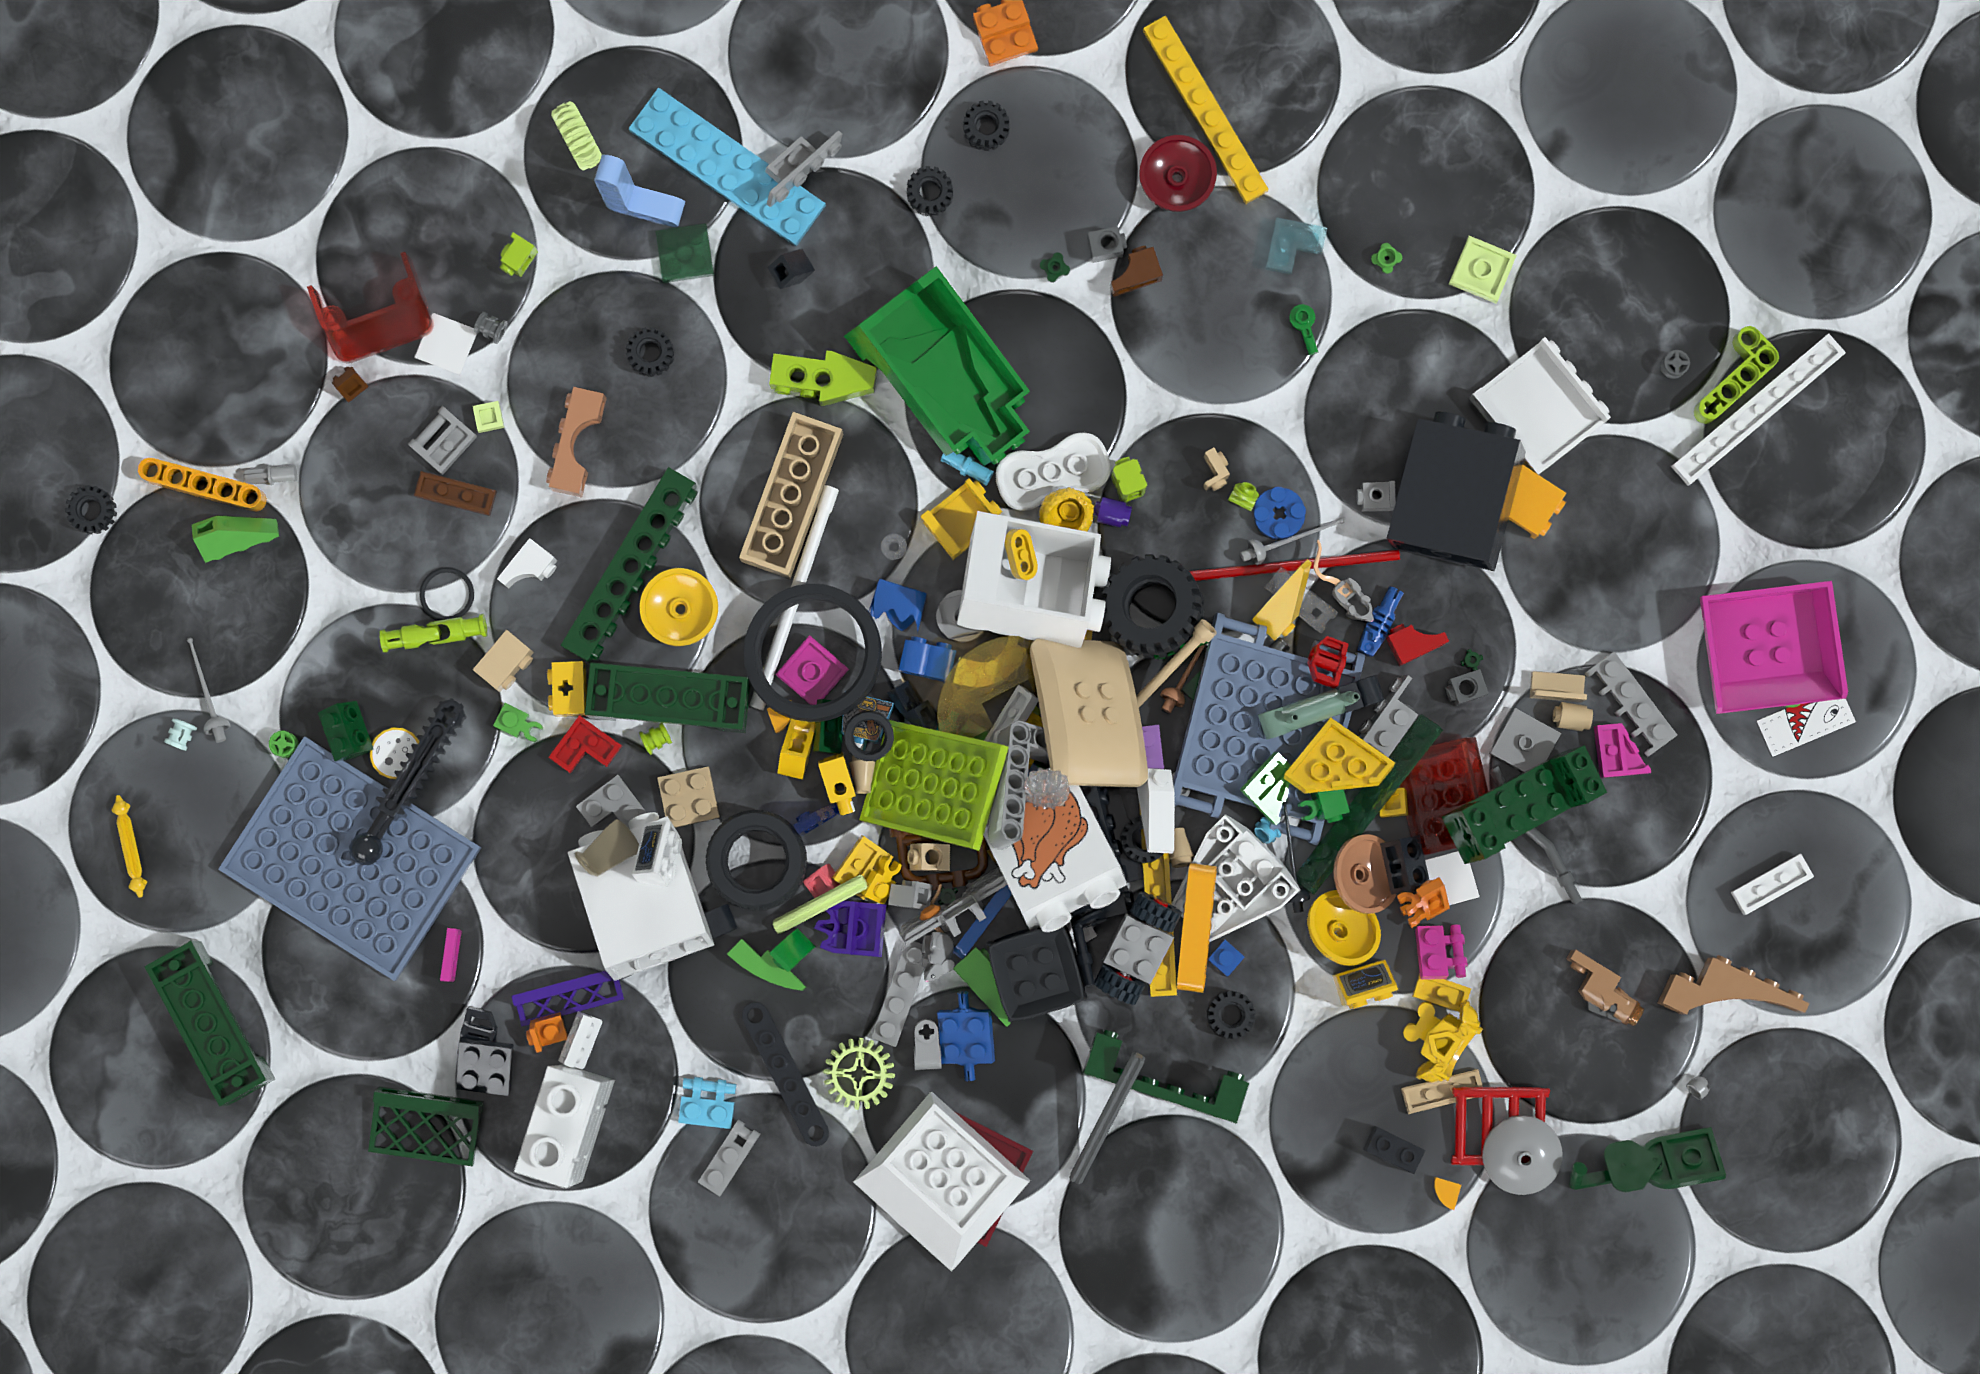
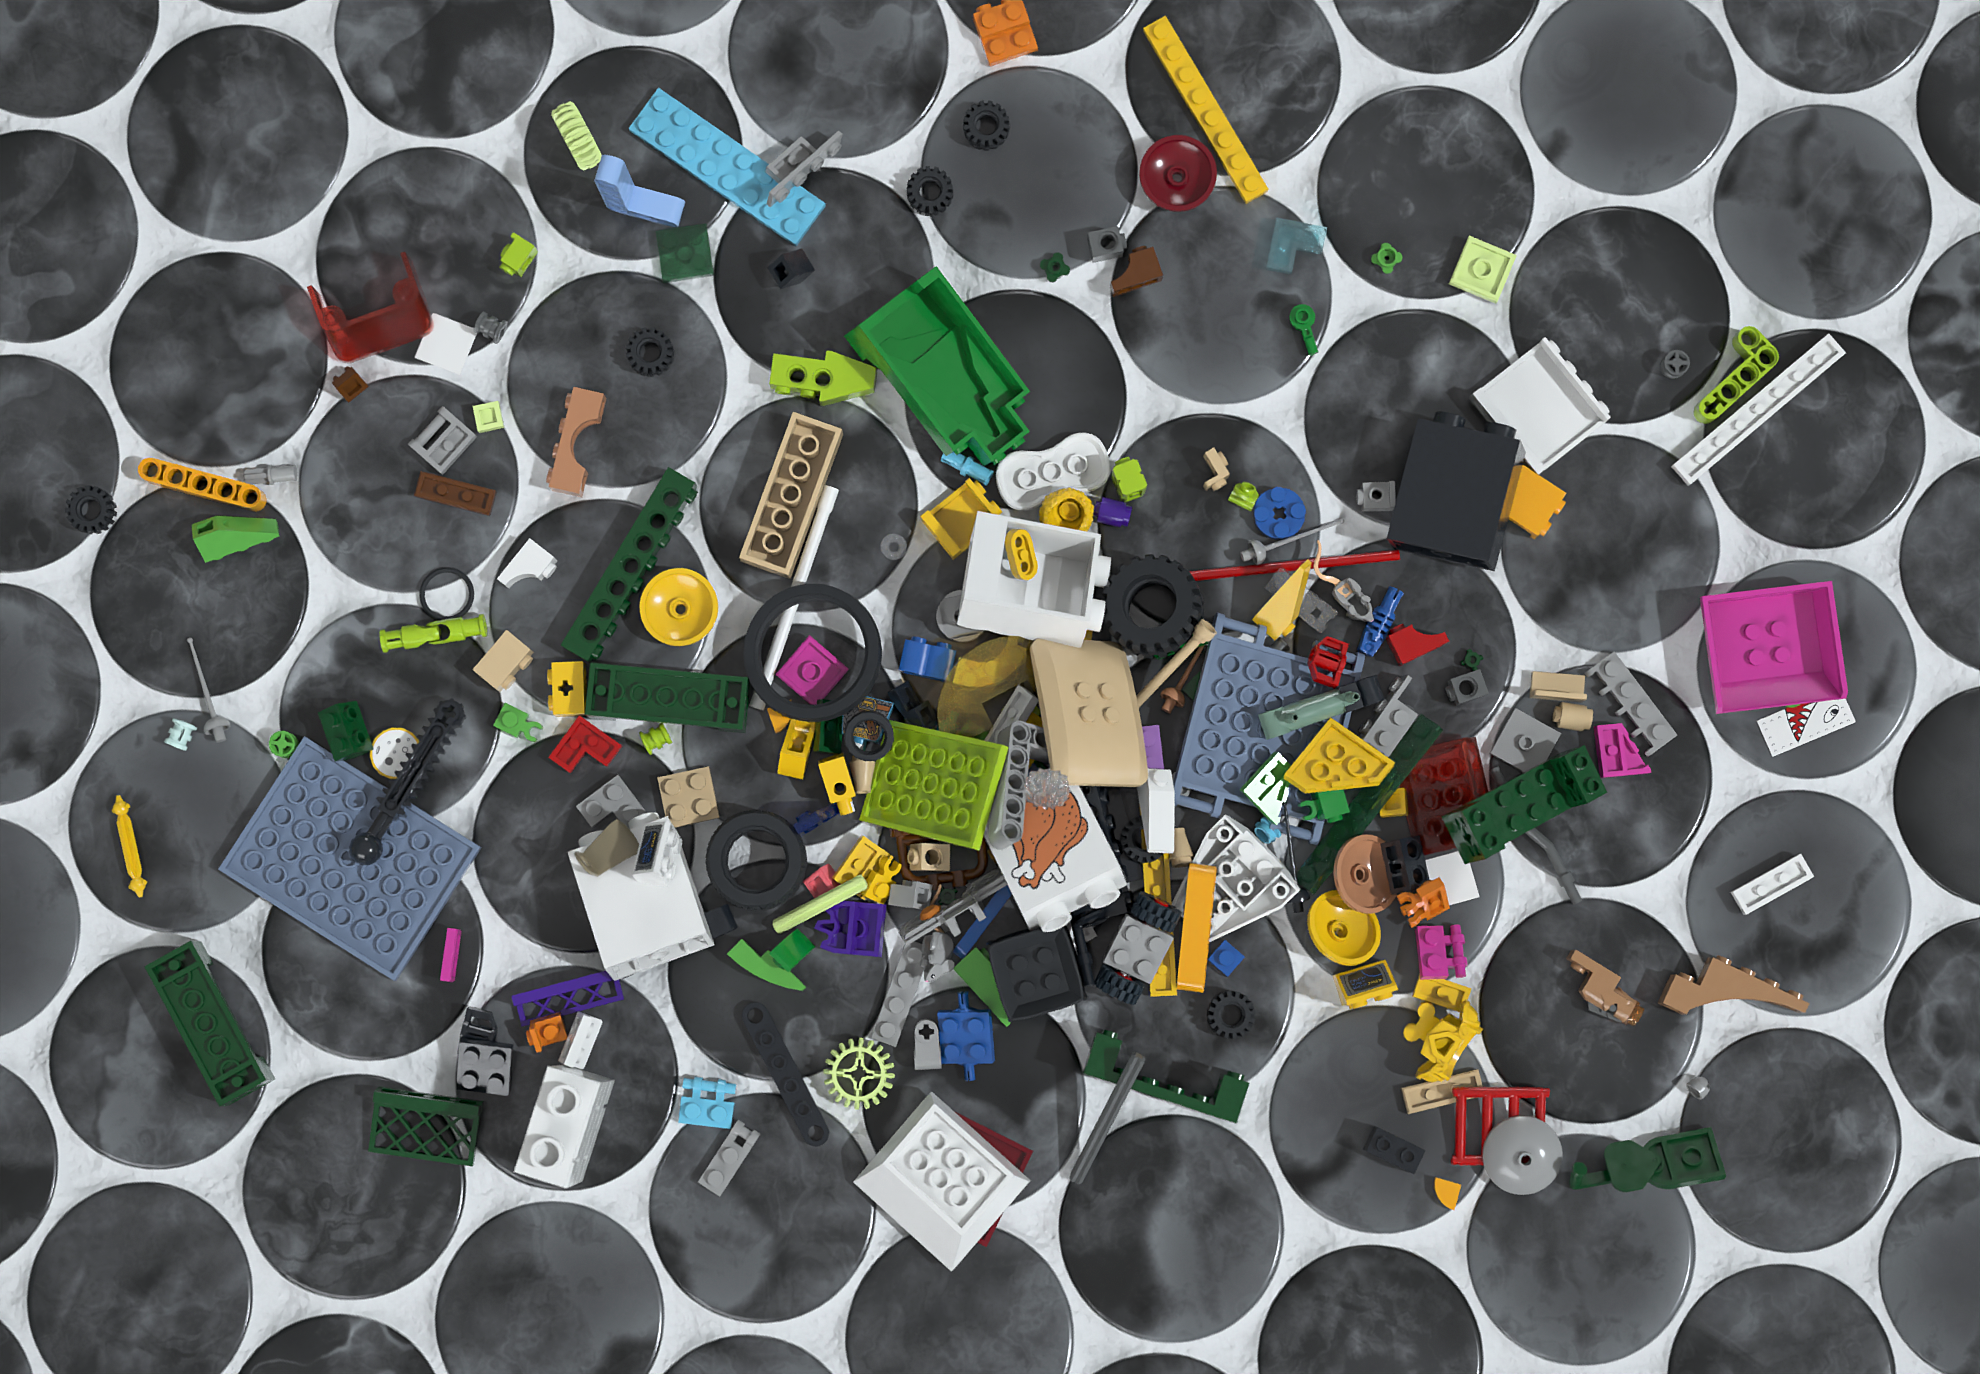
(899, 602): blue piece -> none

